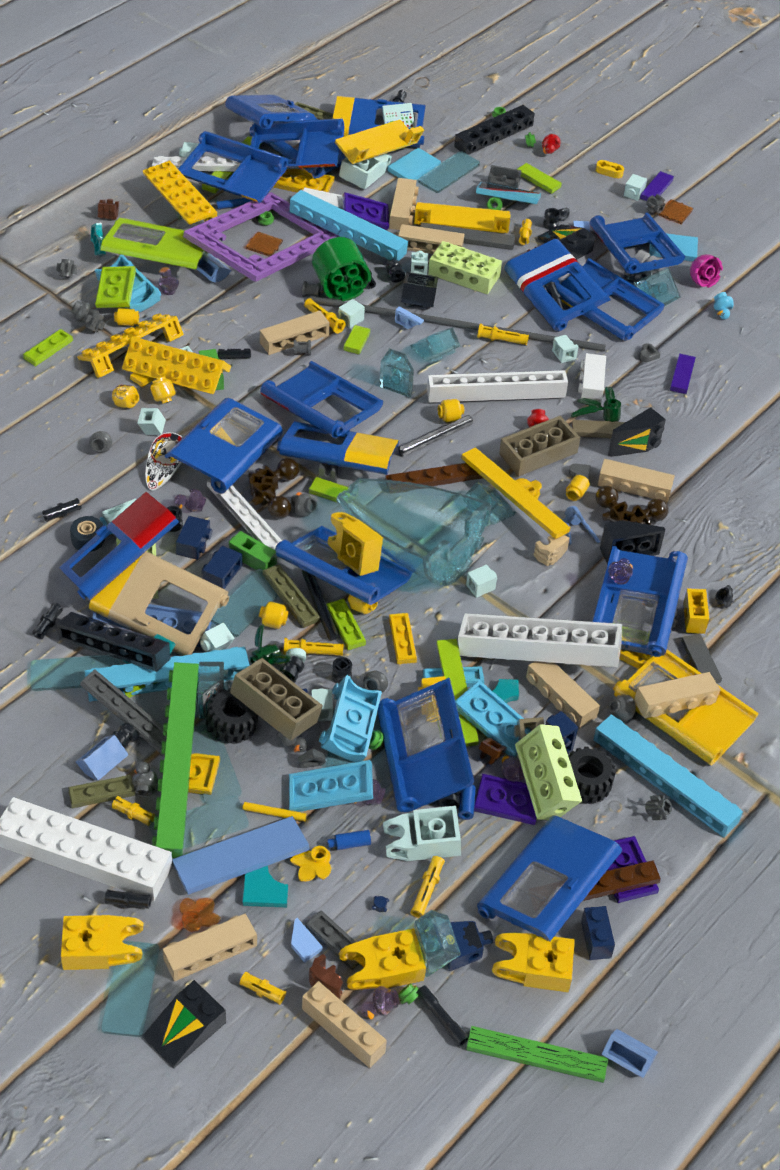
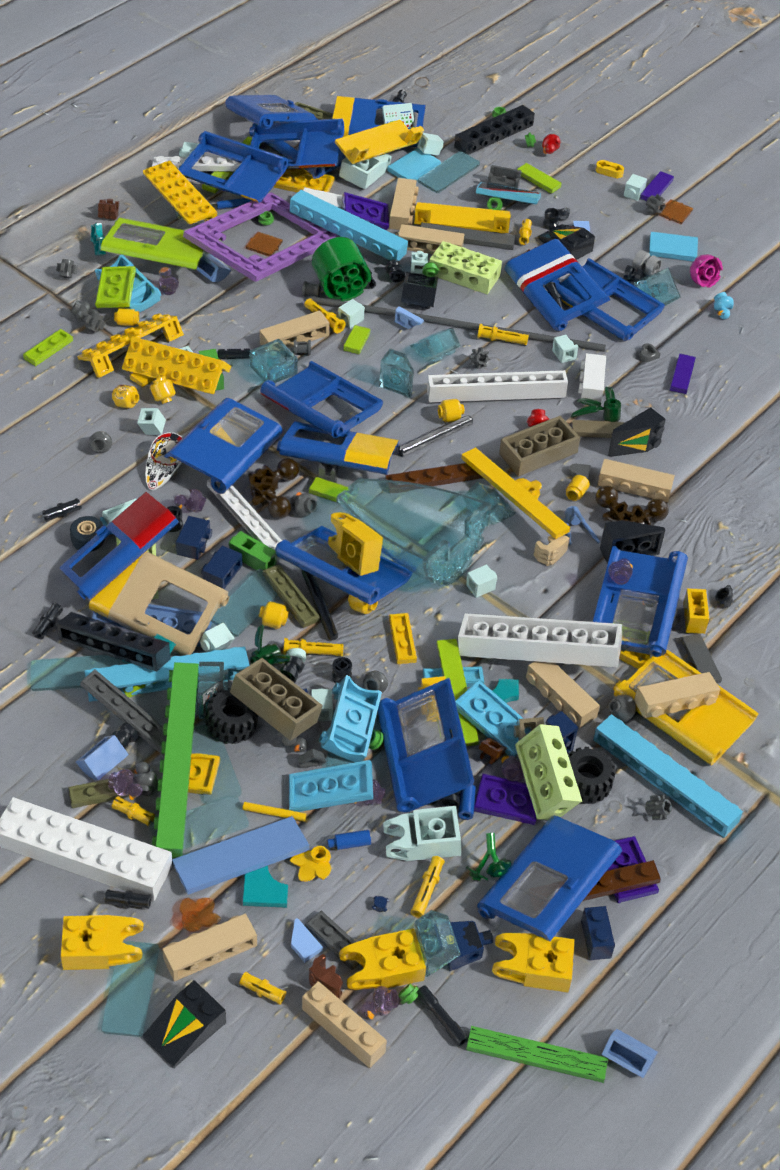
(123, 784): none -> clear purple animal
(273, 361): none -> clear light blue brick
(346, 624): lime tile -> none
(430, 144): none -> light aqua brick
(430, 269): none -> bright green plate
(475, 356): none -> dark grey gear
(496, 868): none -> plant
(636, 232): blue piece -> none

